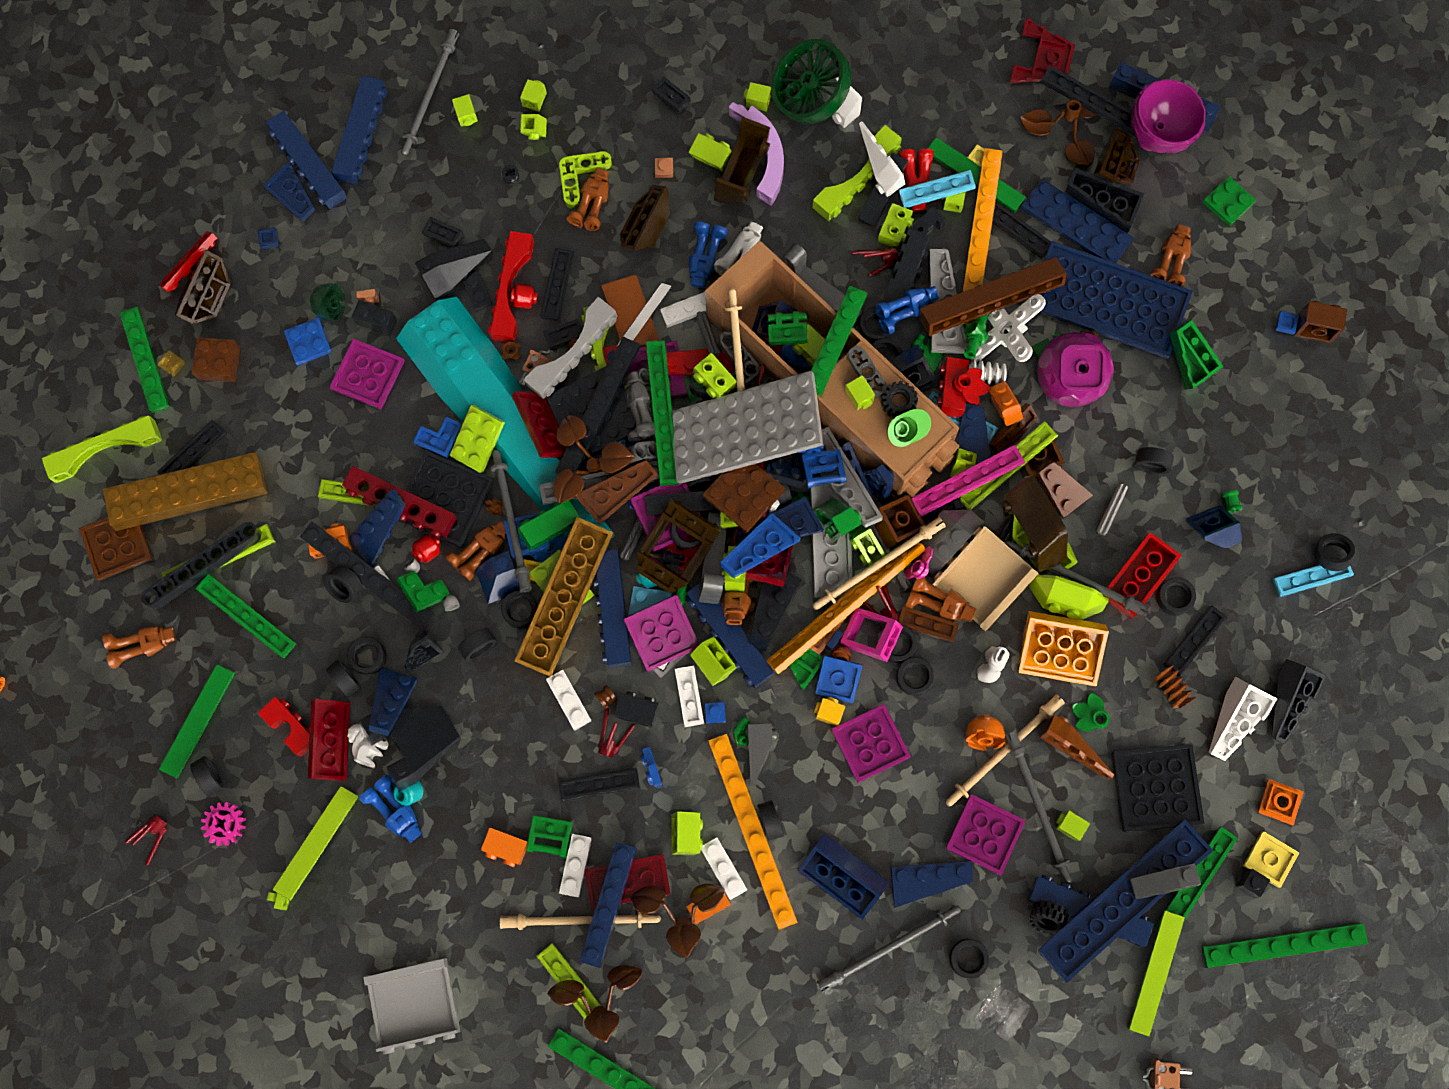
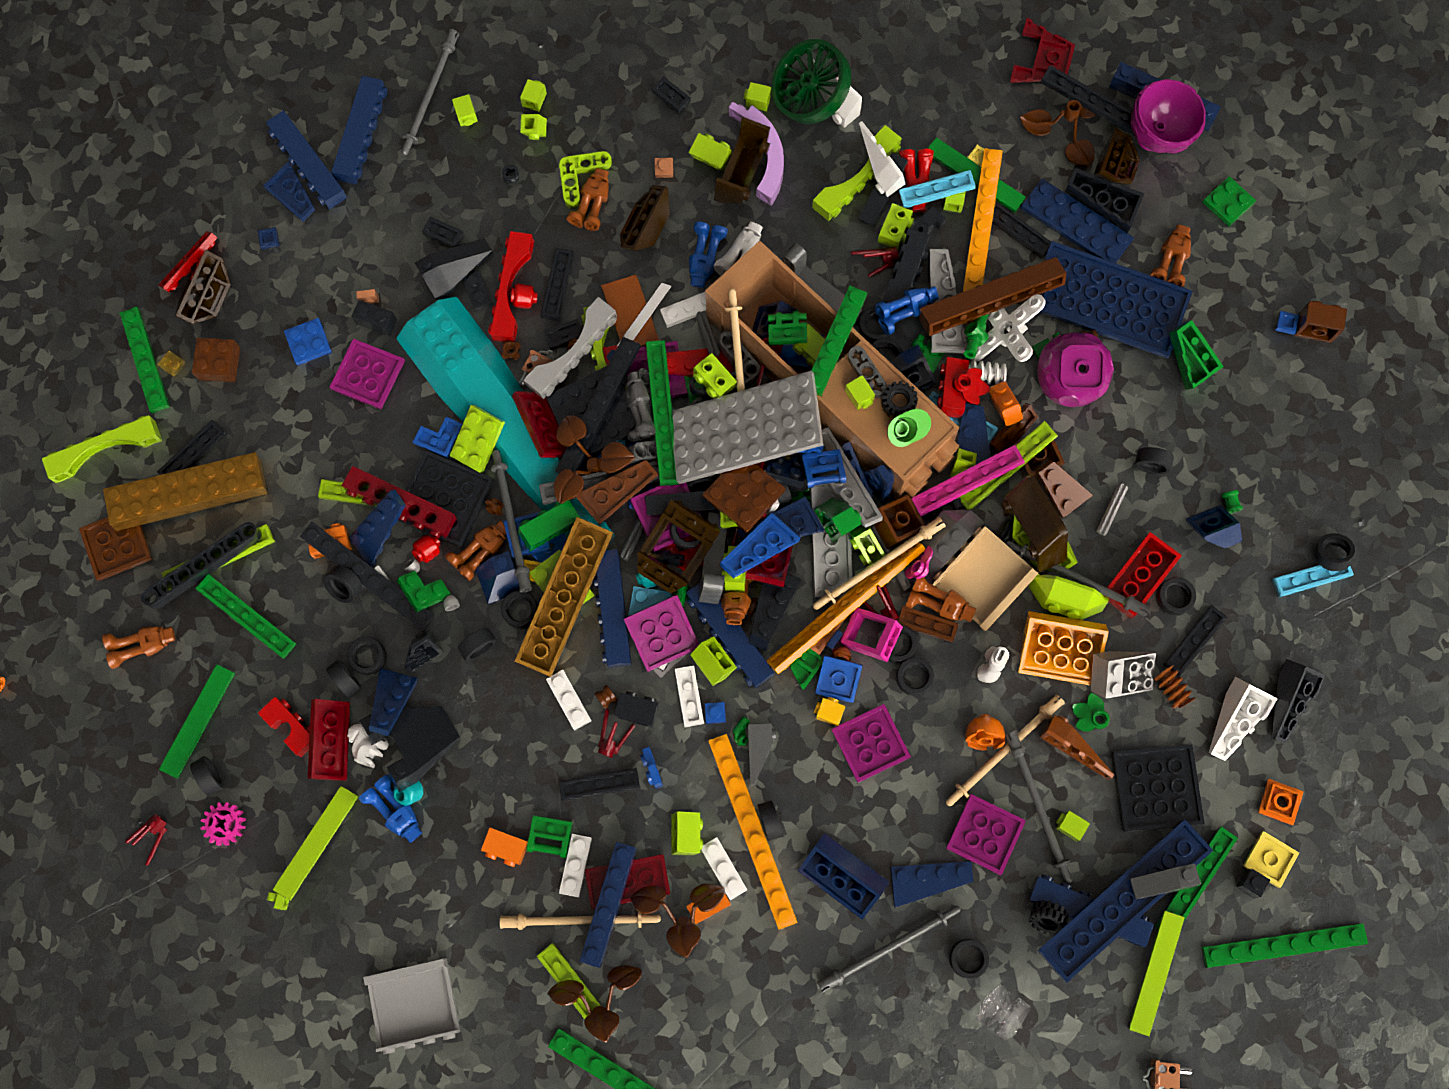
(327, 301): clear green cylinder -> none
(1122, 673): none -> light grey slope

